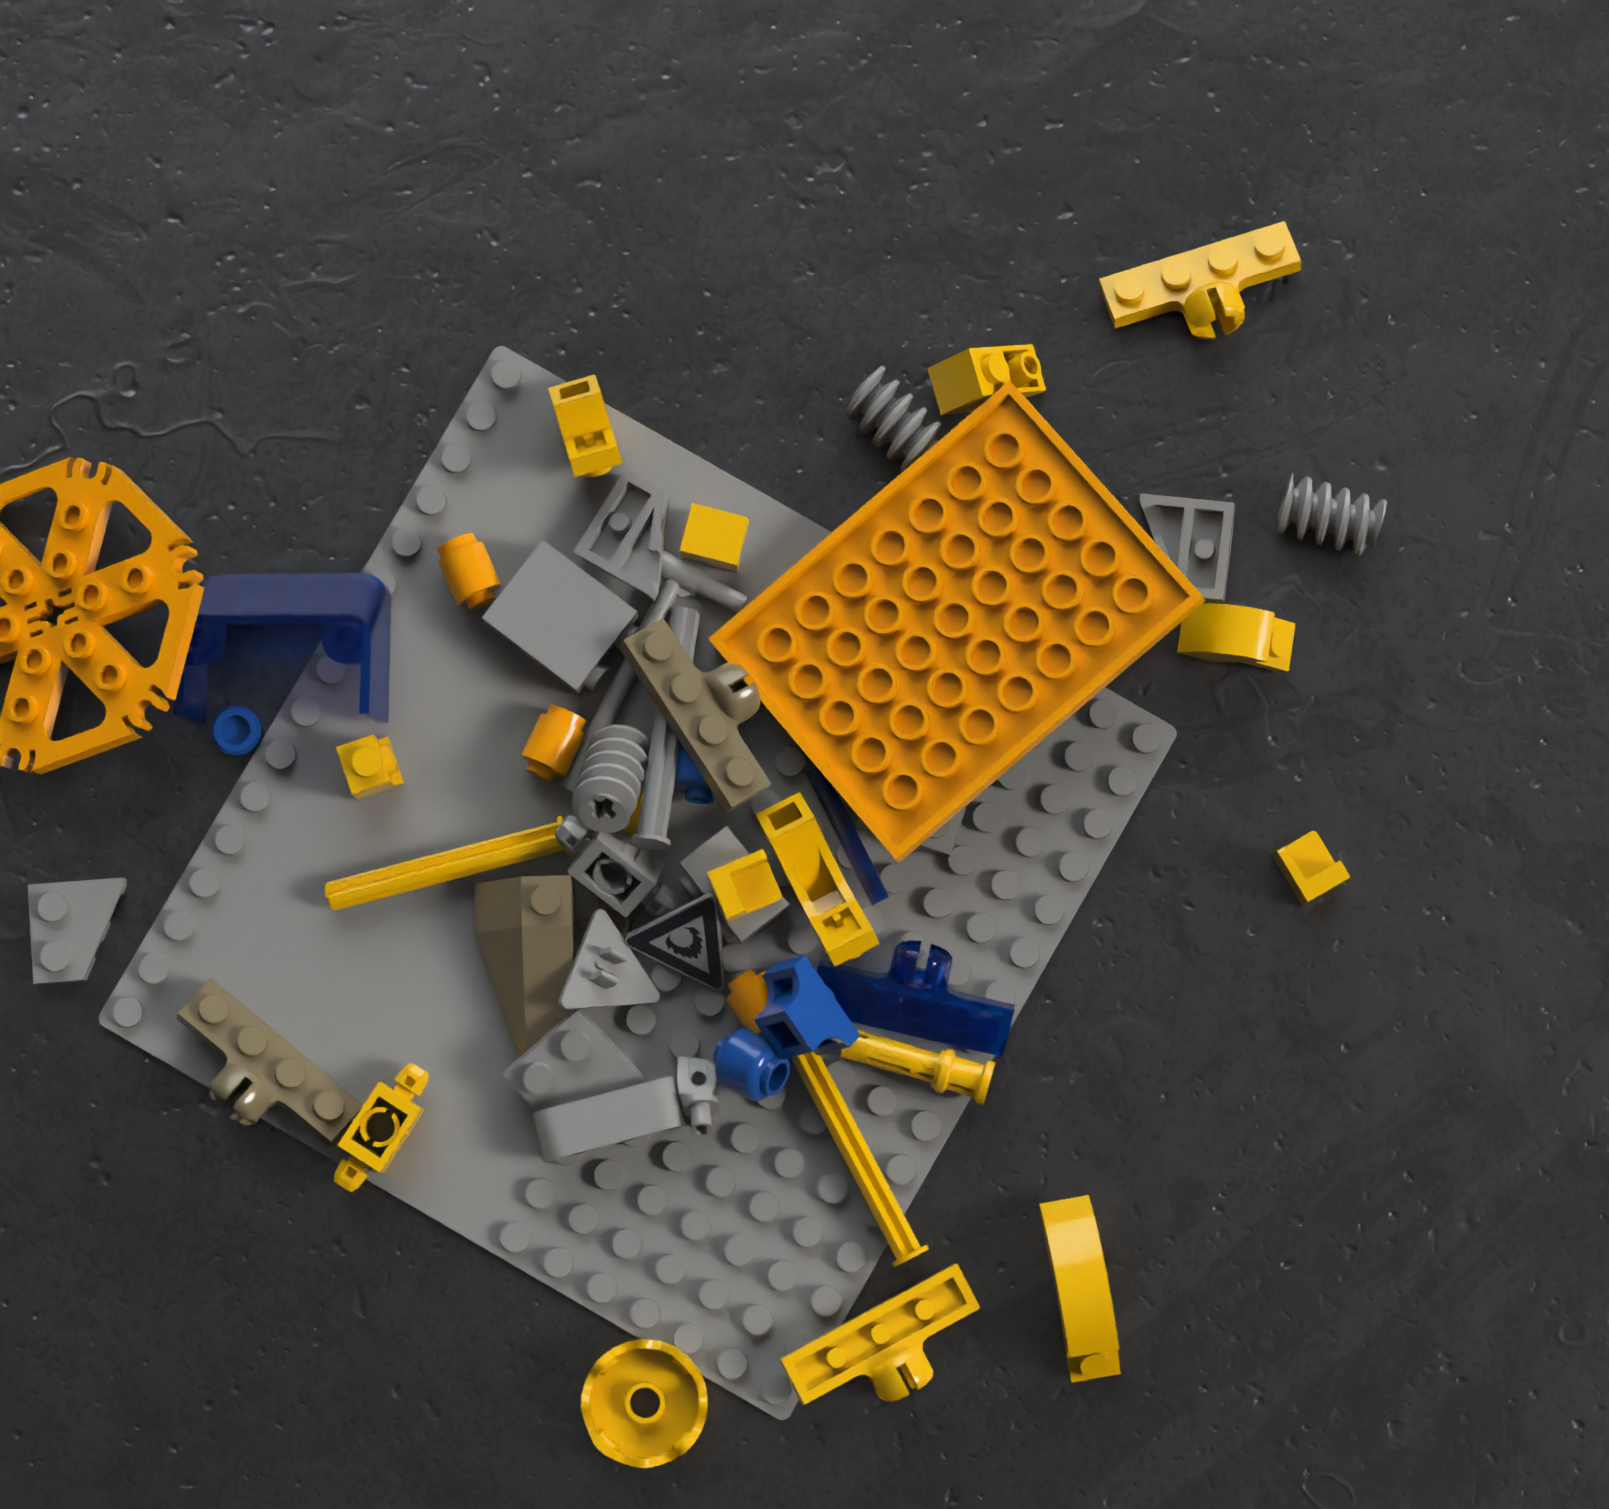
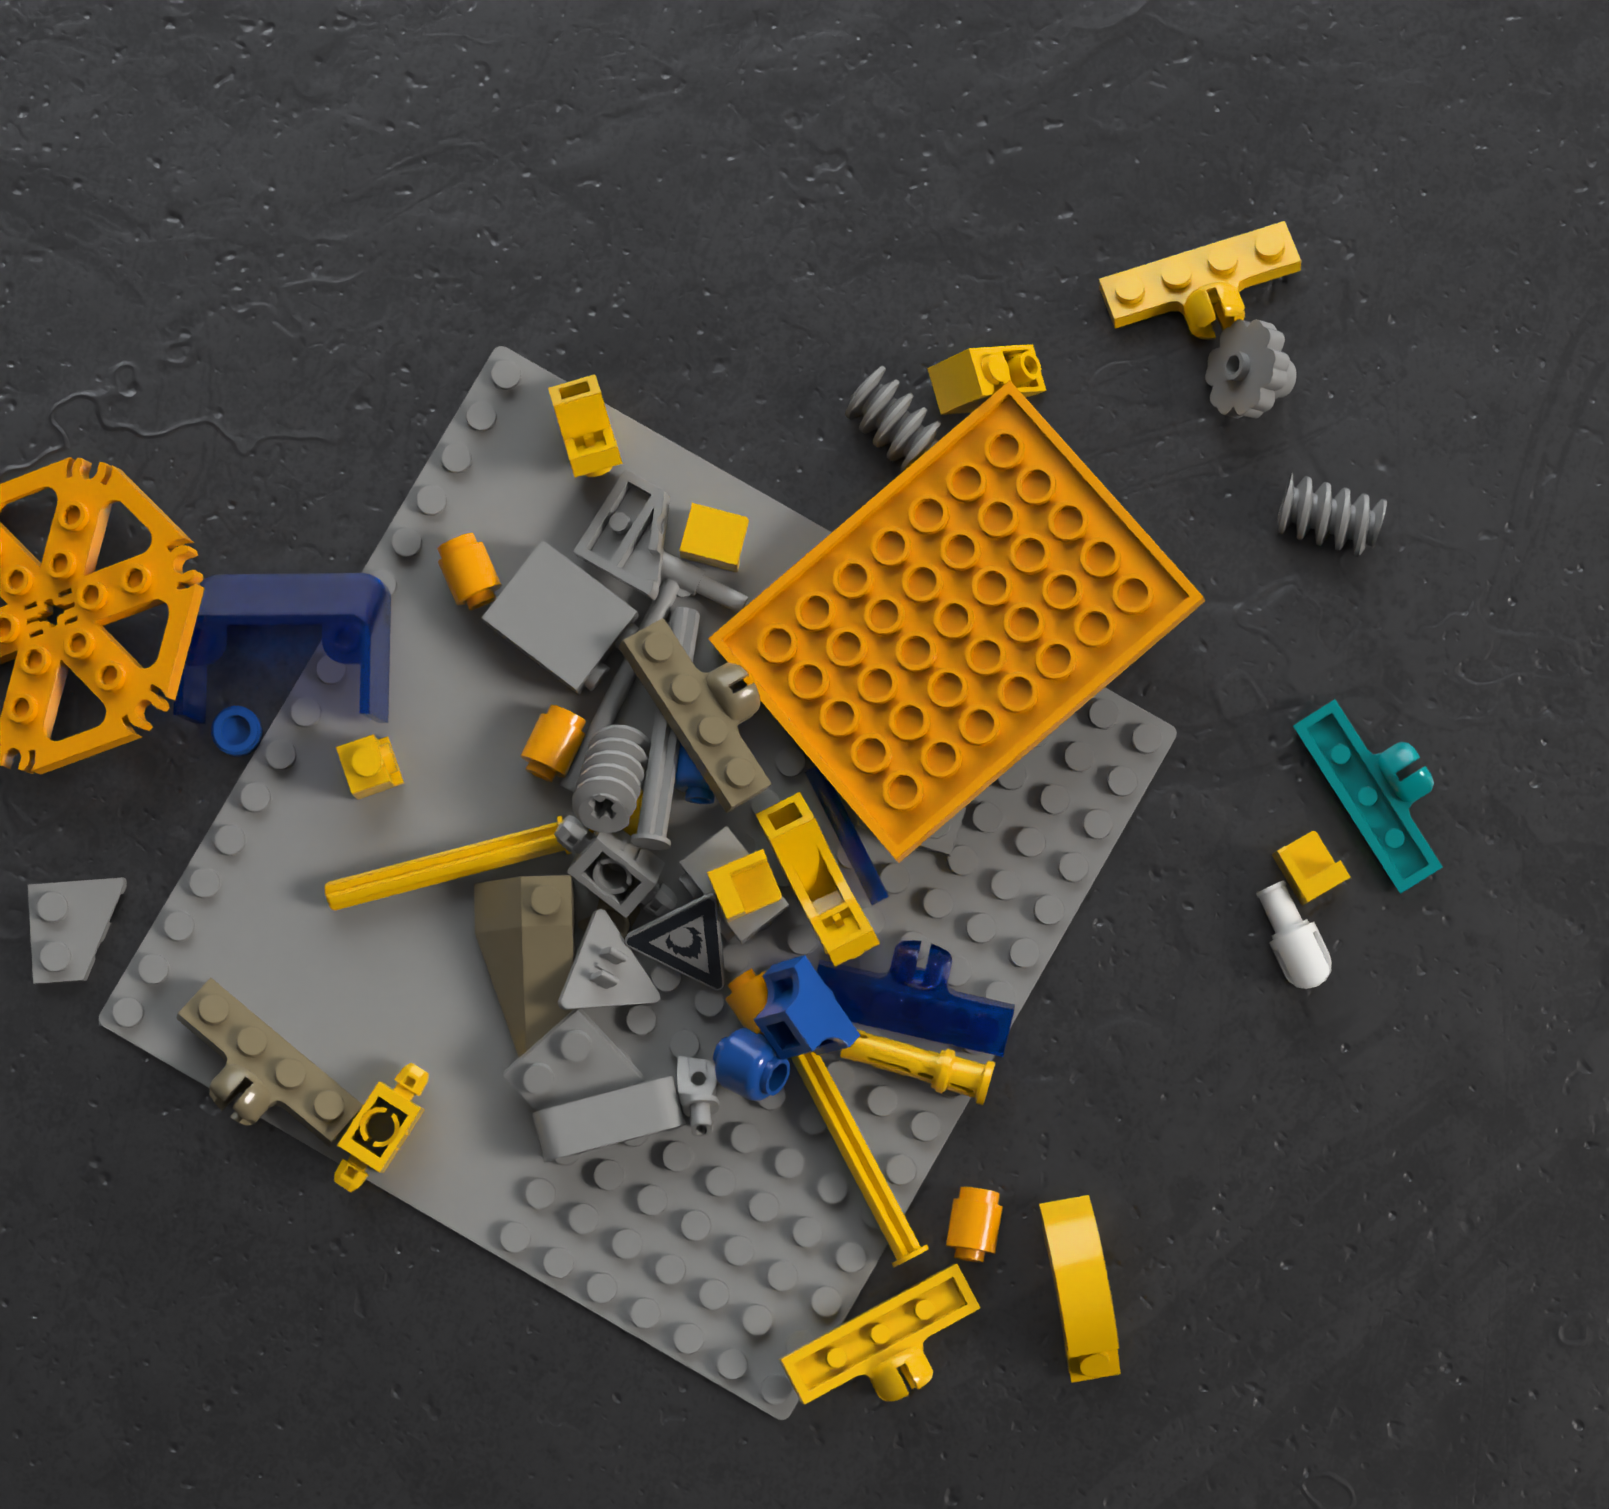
(608, 1409): yellow plate -> none
(974, 1224): none -> light orange brick
(1195, 538): light grey wing -> none
(1237, 635): yellow brick -> none
(1249, 369): none -> light grey plant
(1296, 941): none -> white arm
(1374, 792): none -> teal plate

